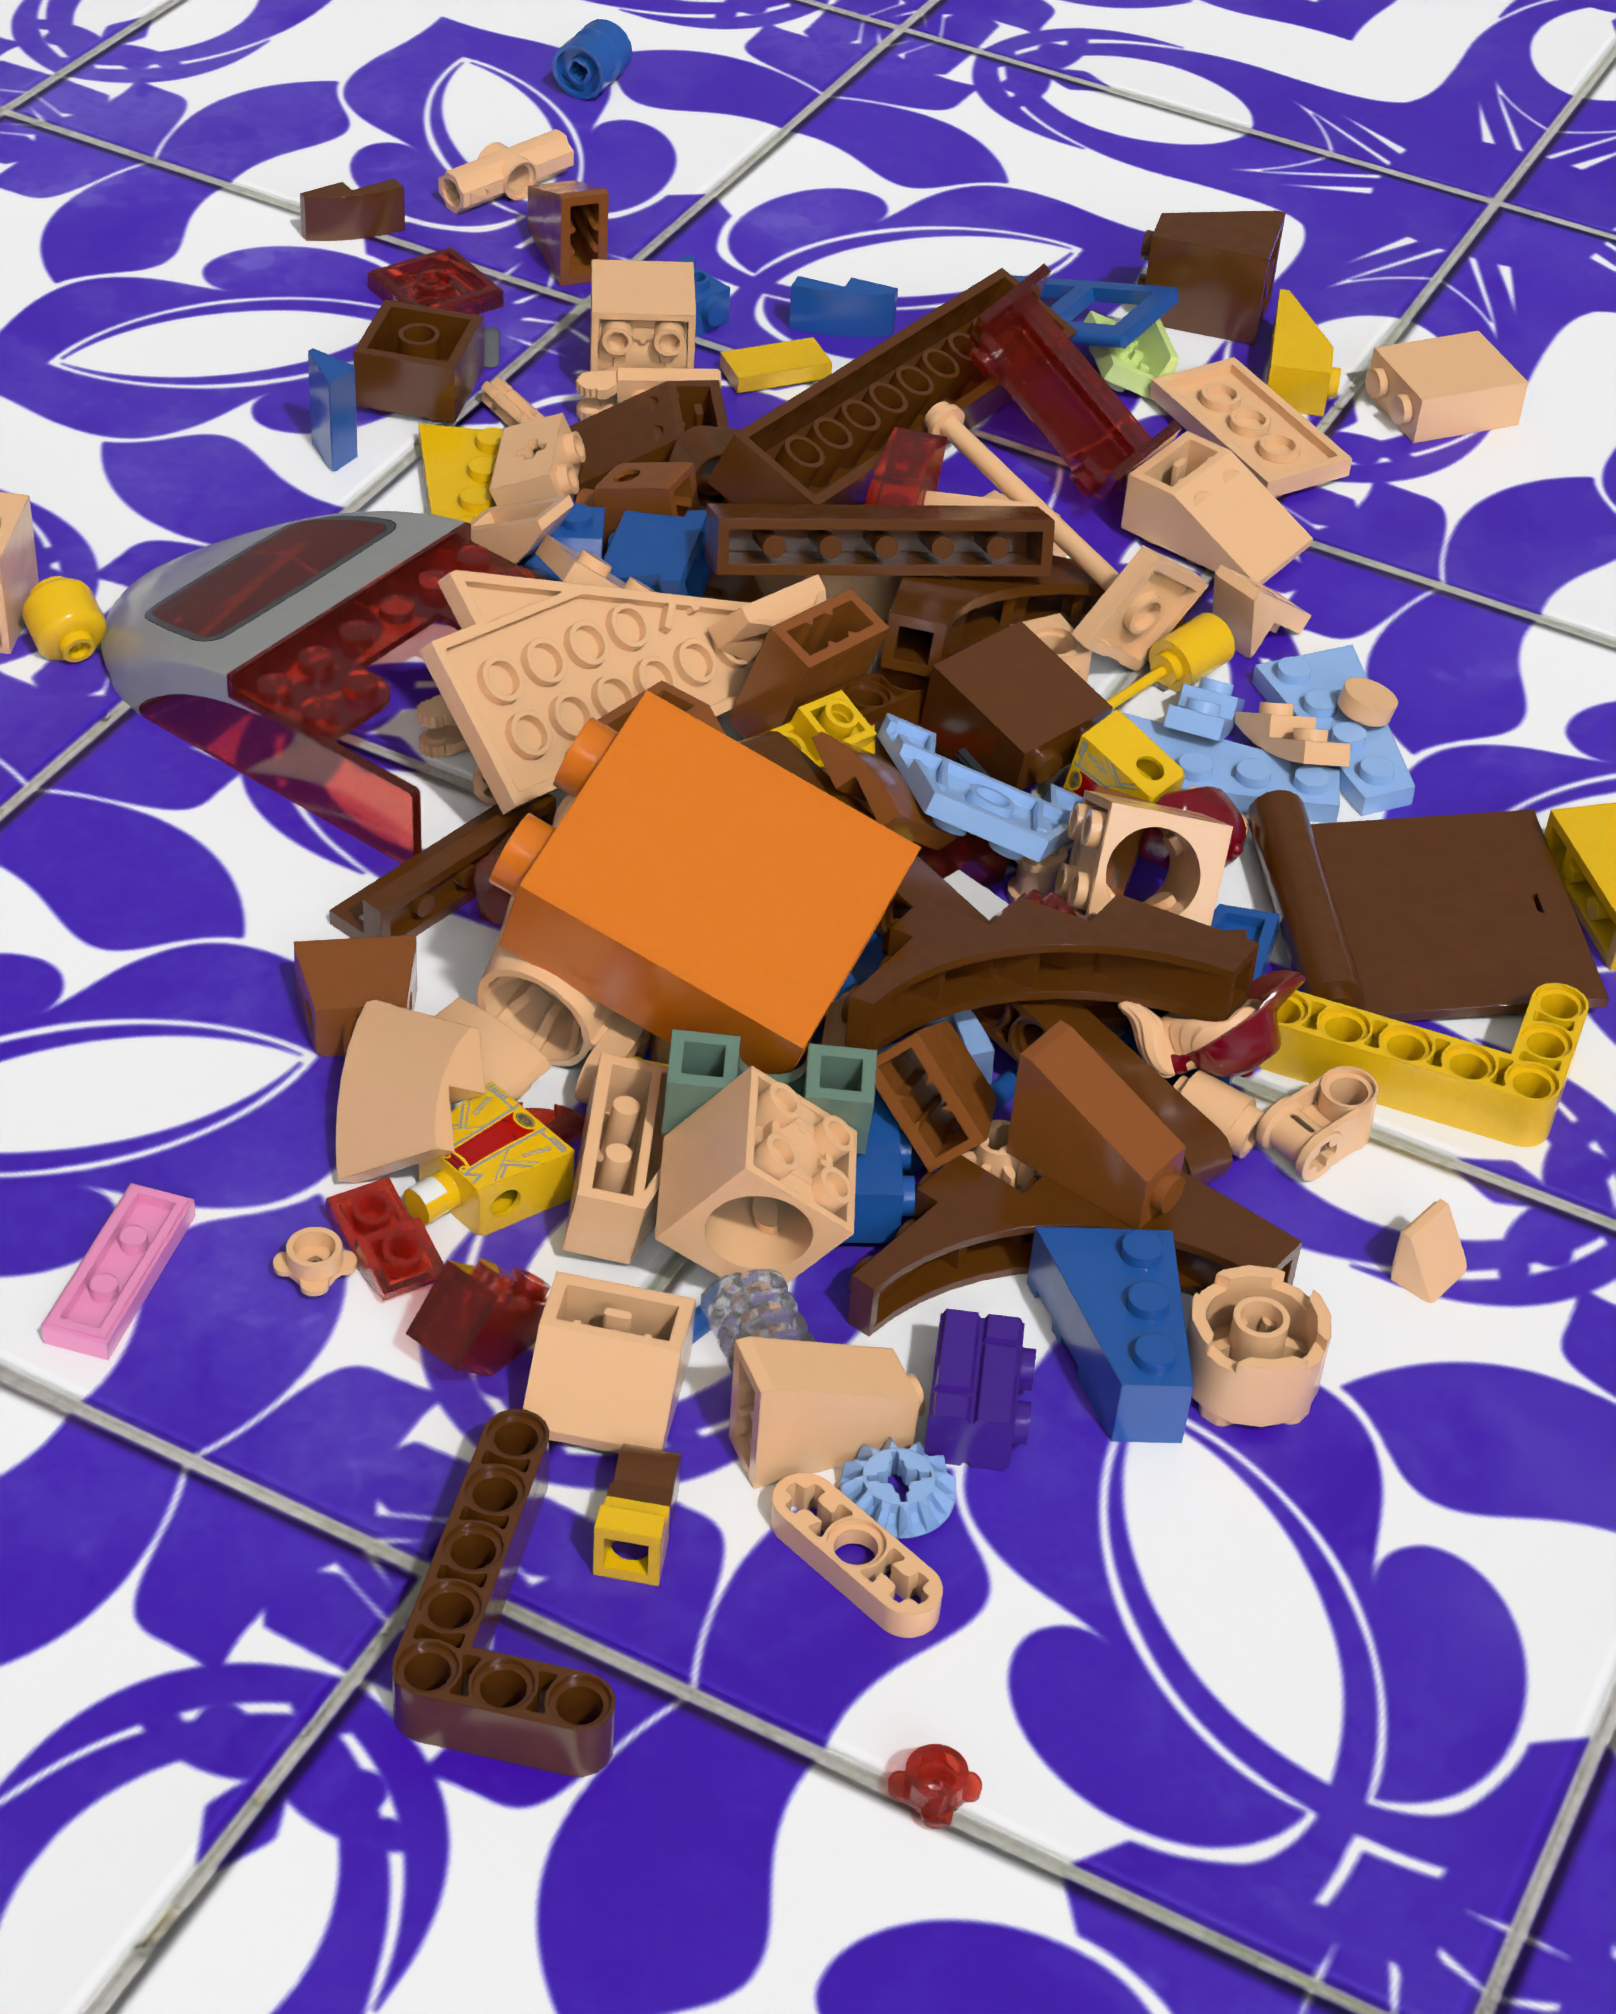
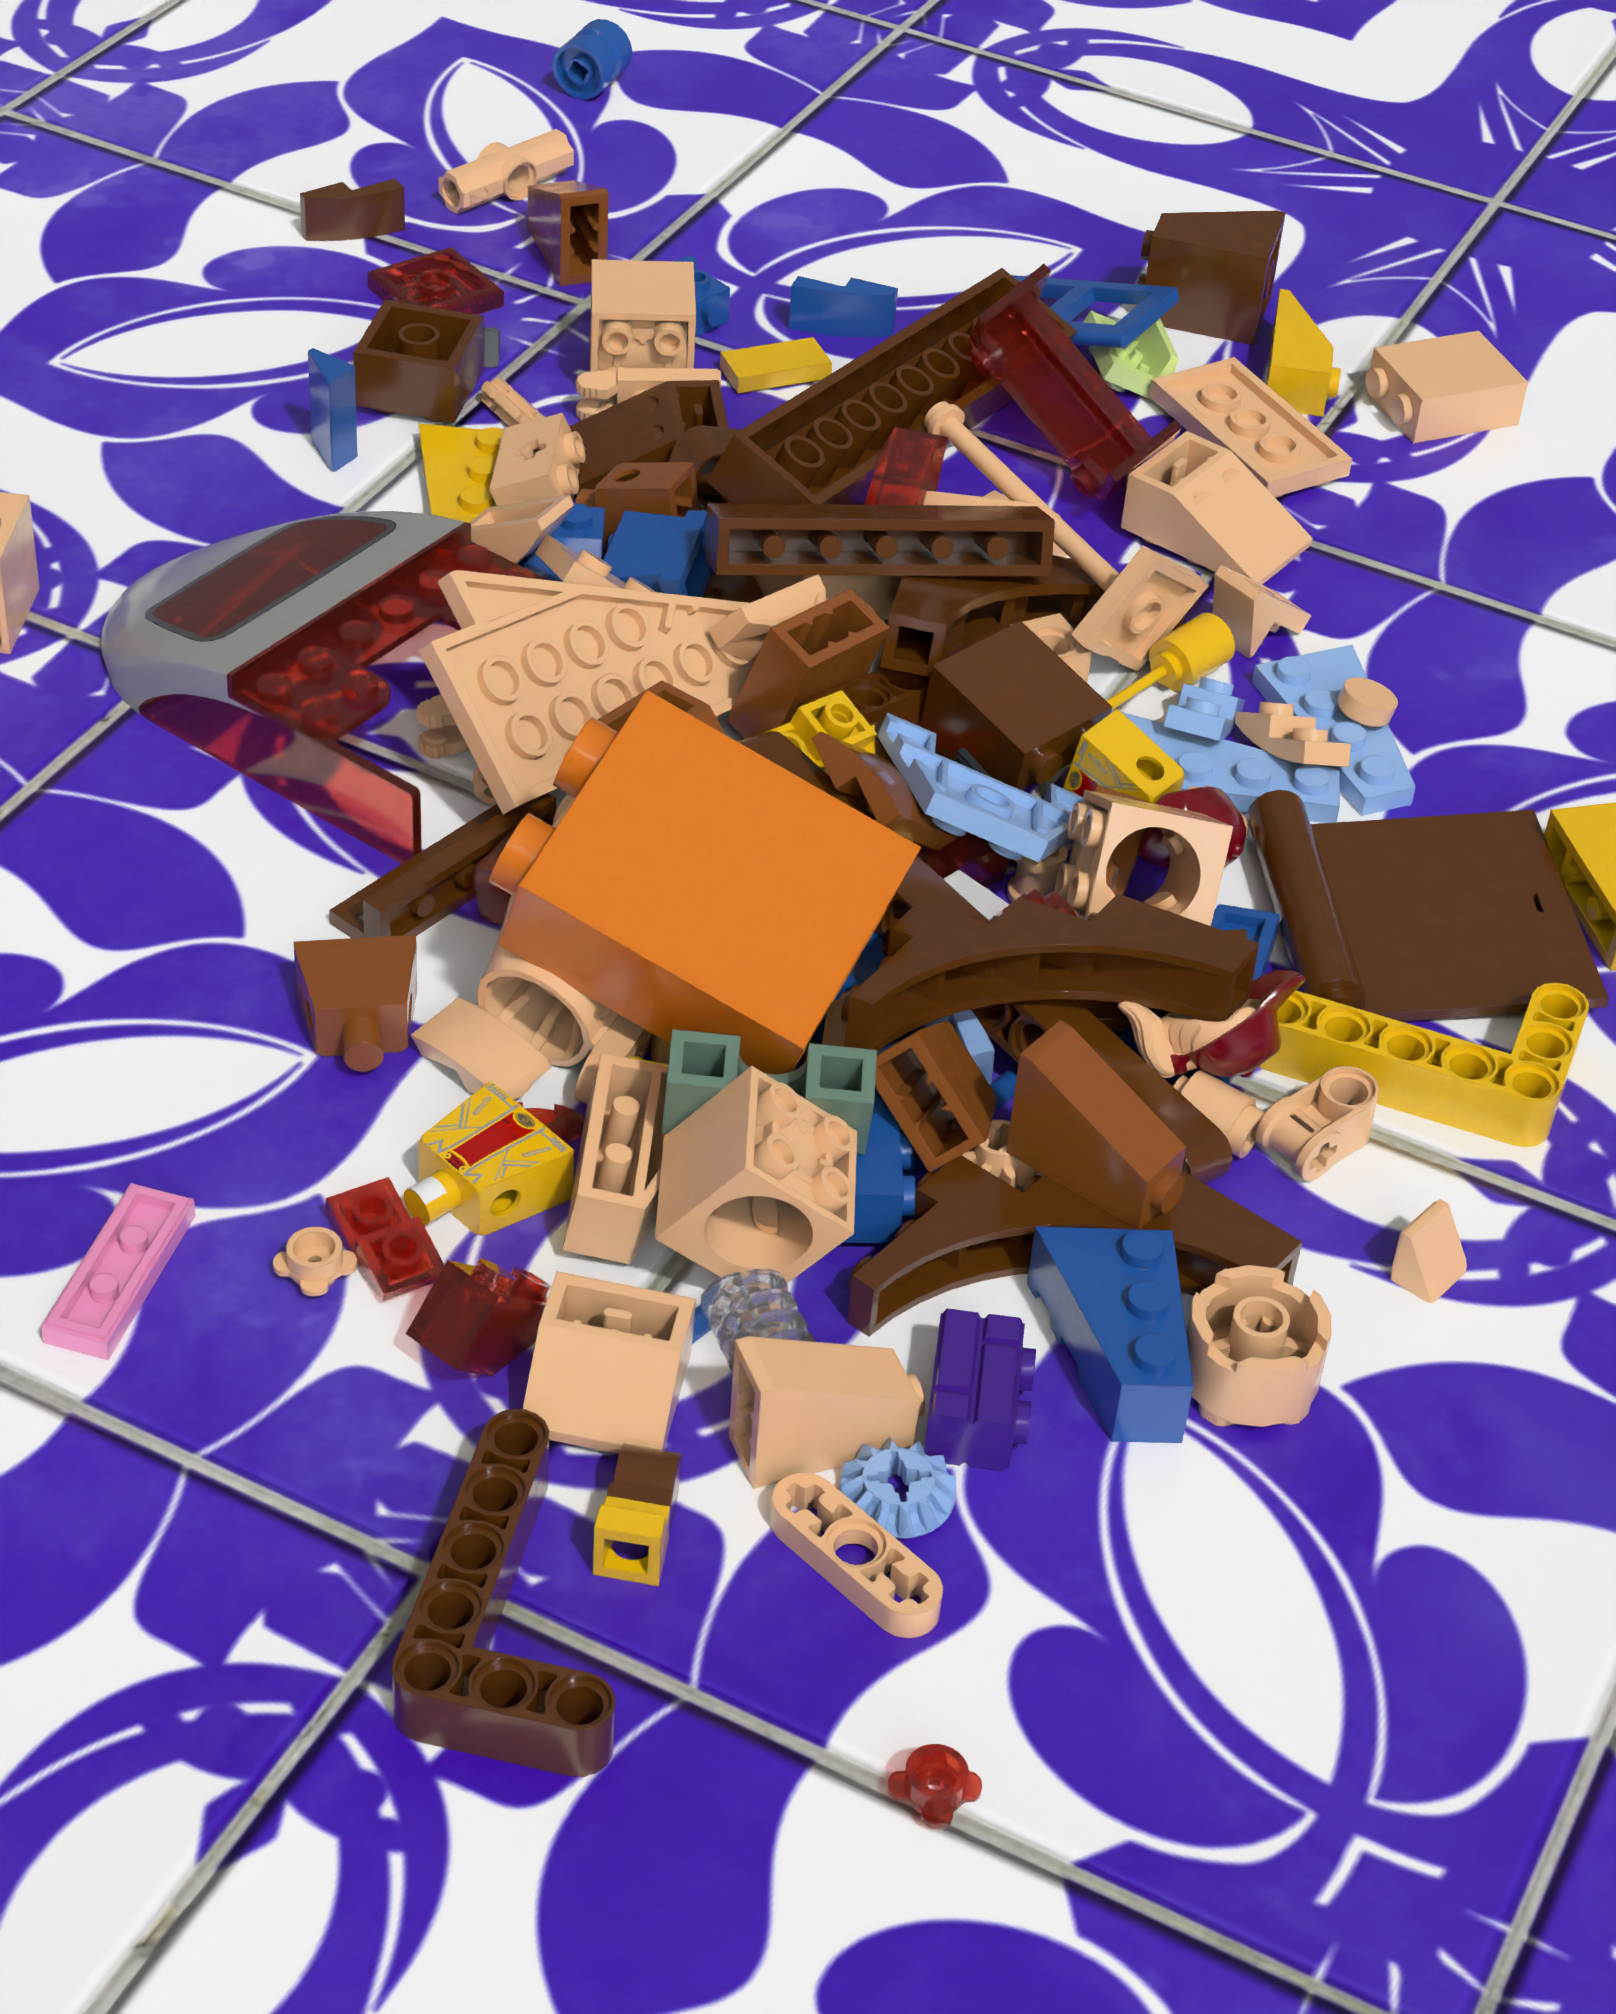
(64, 617): yellow head -> none
(400, 1088): light nougat slope -> none

